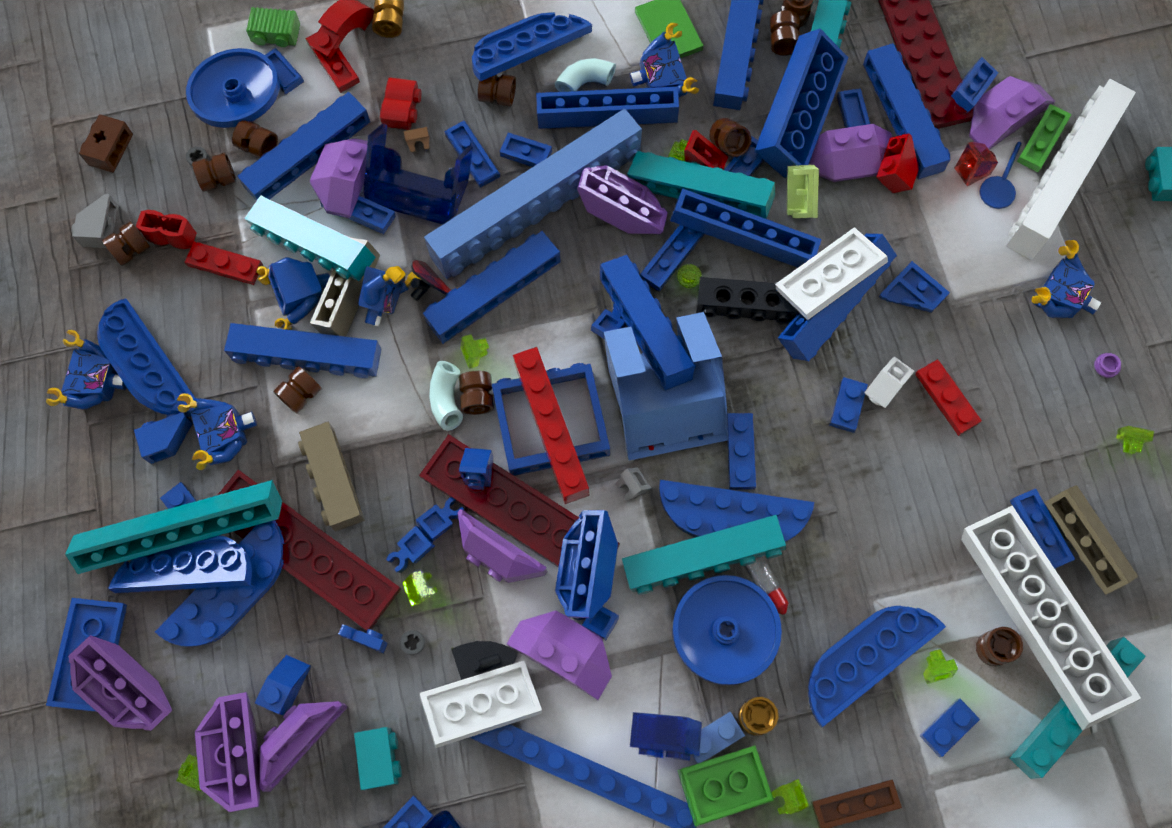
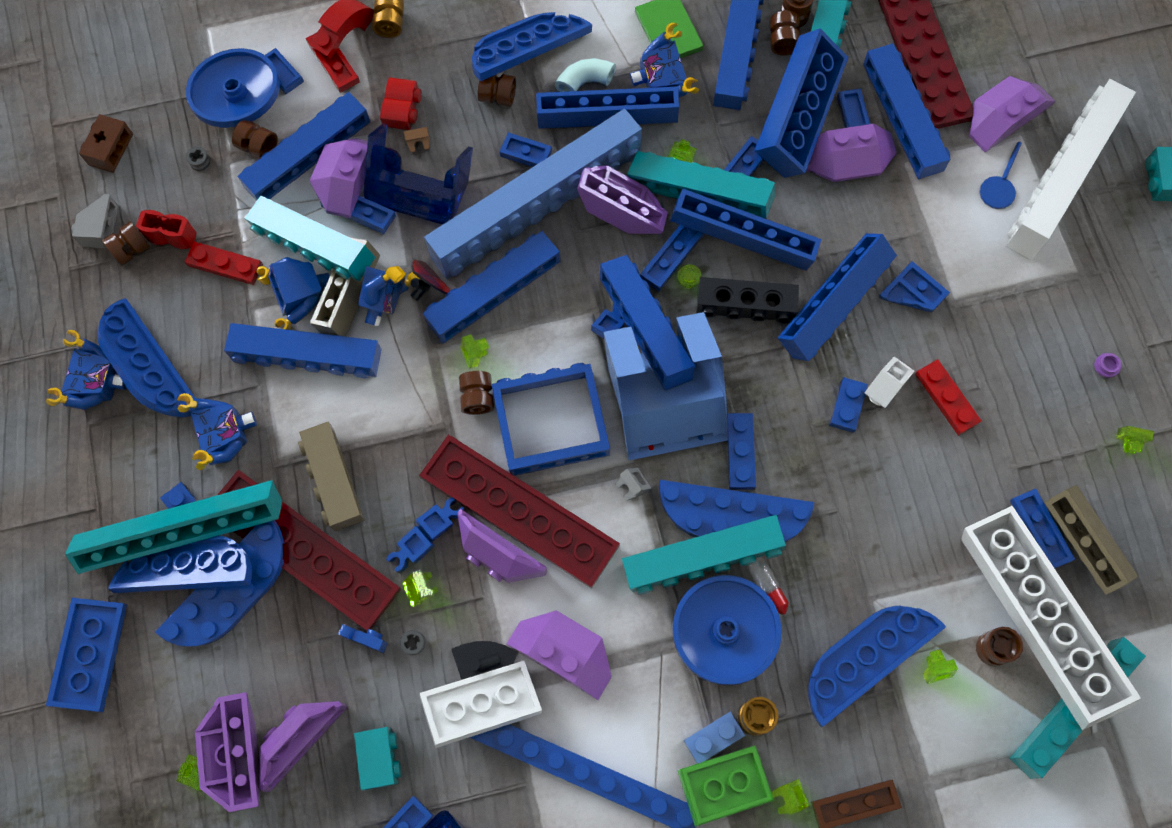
(117, 685): medium lavender wedge -> none
(162, 438): blue slope -> none
(214, 172): reddish brown wheel -> none
(273, 27): bright green brick -> none
(283, 685): blue slope -> none
(297, 389): reddish brown wheel -> none
(442, 395): light aqua cylinder -> none
(476, 468): blue slope -> none
(481, 167): blue tile -> none
(551, 425): red brick -> none
(587, 564): blue wedge -> none
(601, 623): blue plate -> none
(666, 734): clear blue brick -> none
(704, 152): red slope -> none
(730, 137): reddish brown wheel -> none
(802, 191): yellowish green hinge -> none
(831, 273): white plate -> none
(899, 164): red slope -> none
(949, 727): blue plate -> none
(974, 84): blue plate -> none
(975, 163): clear red slope -> none
(1044, 138): bright green plate -> none
(1067, 287): blue torso -> none

